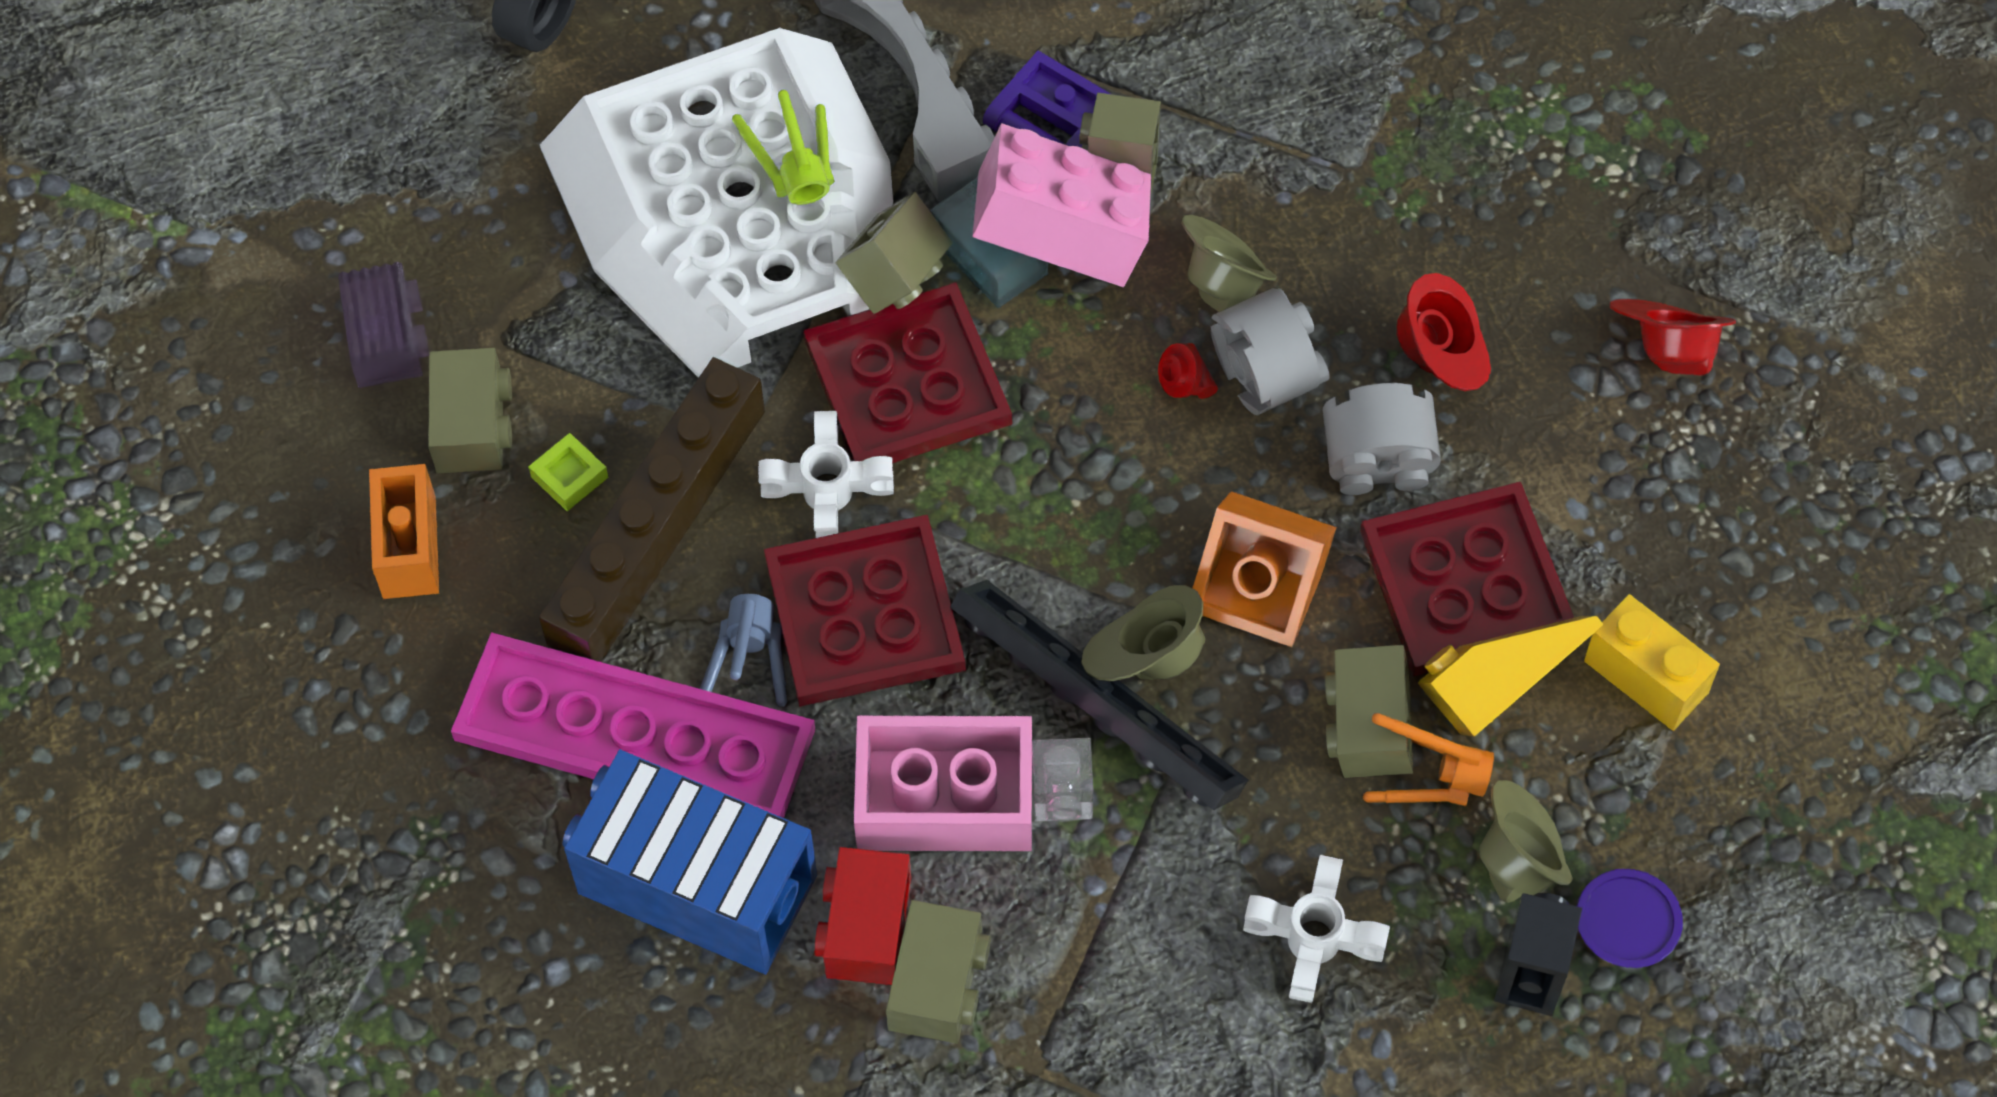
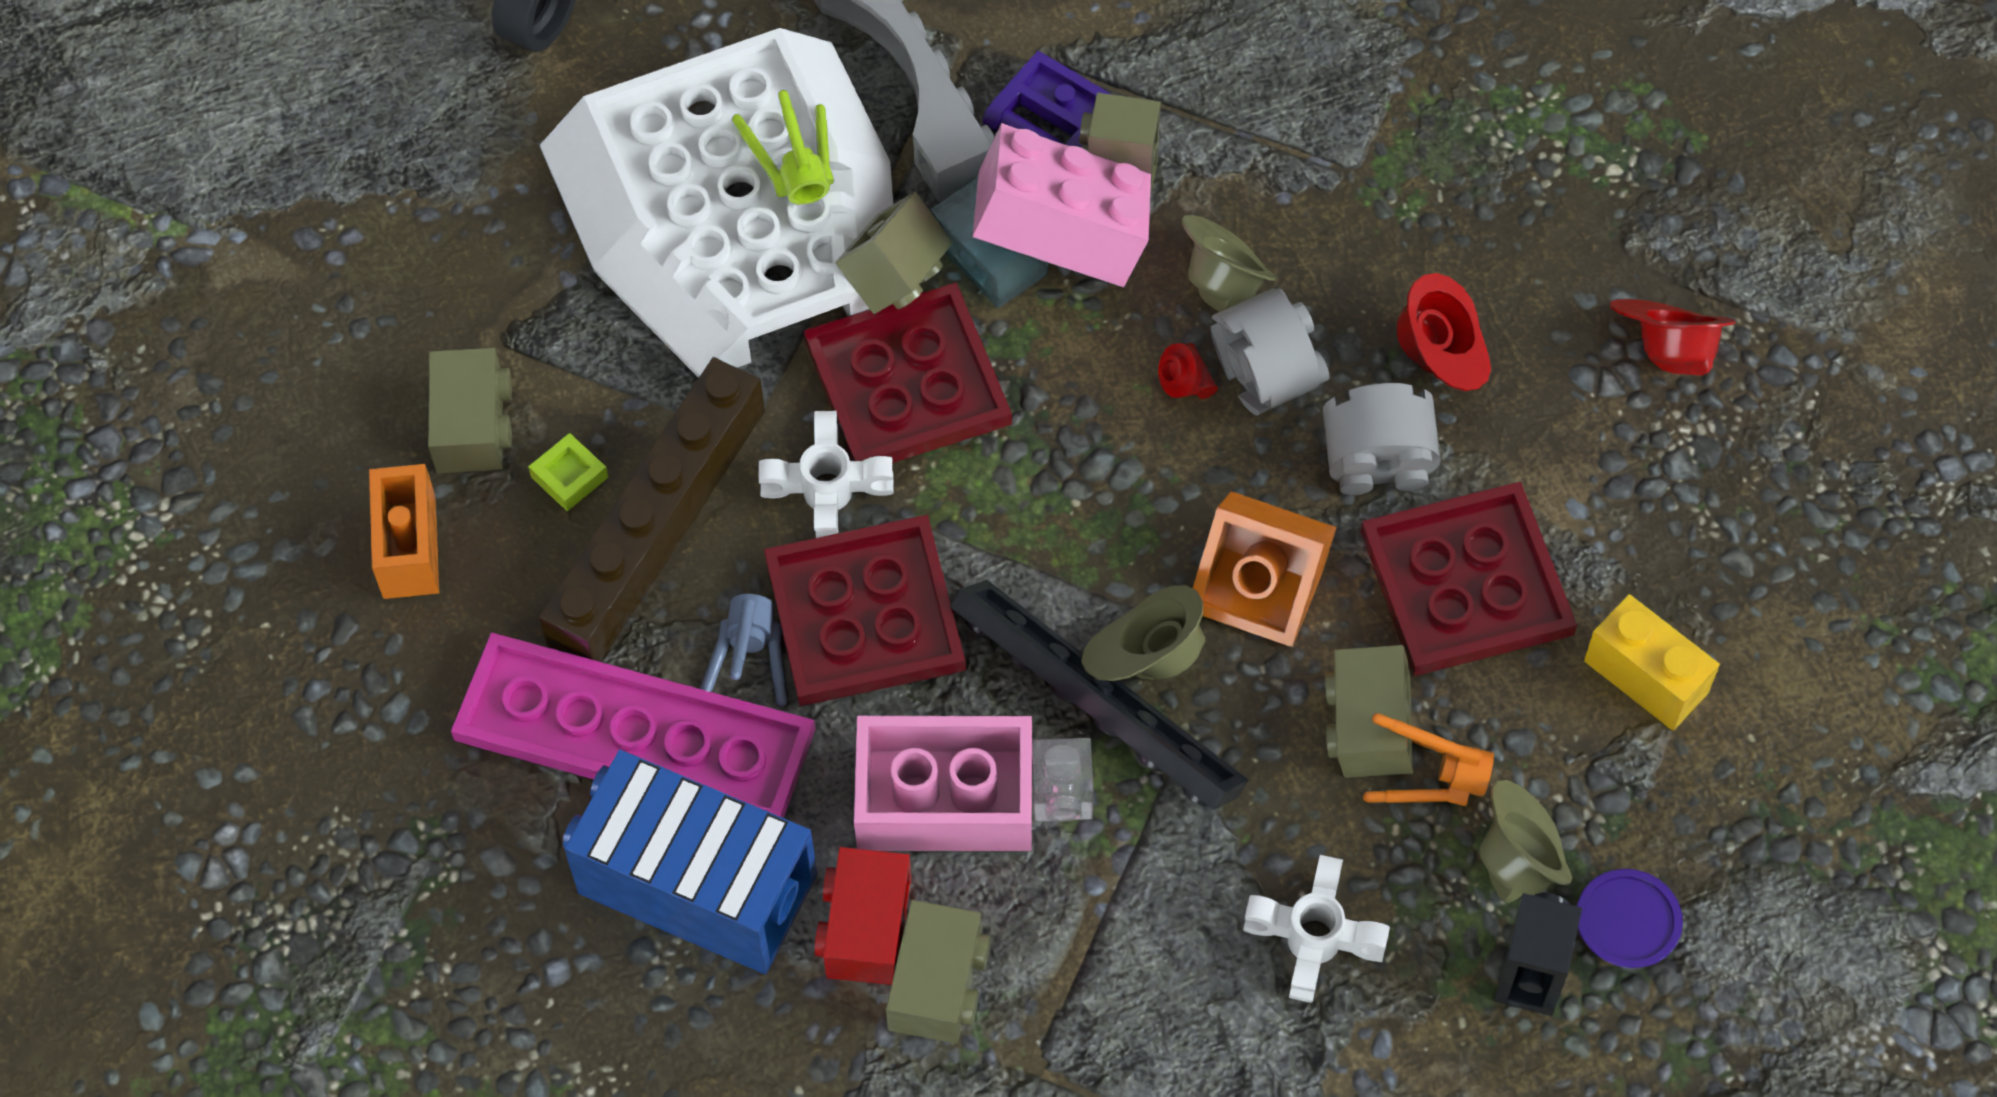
(382, 324): clear purple brick -> none
(1491, 674): yellow slope -> none

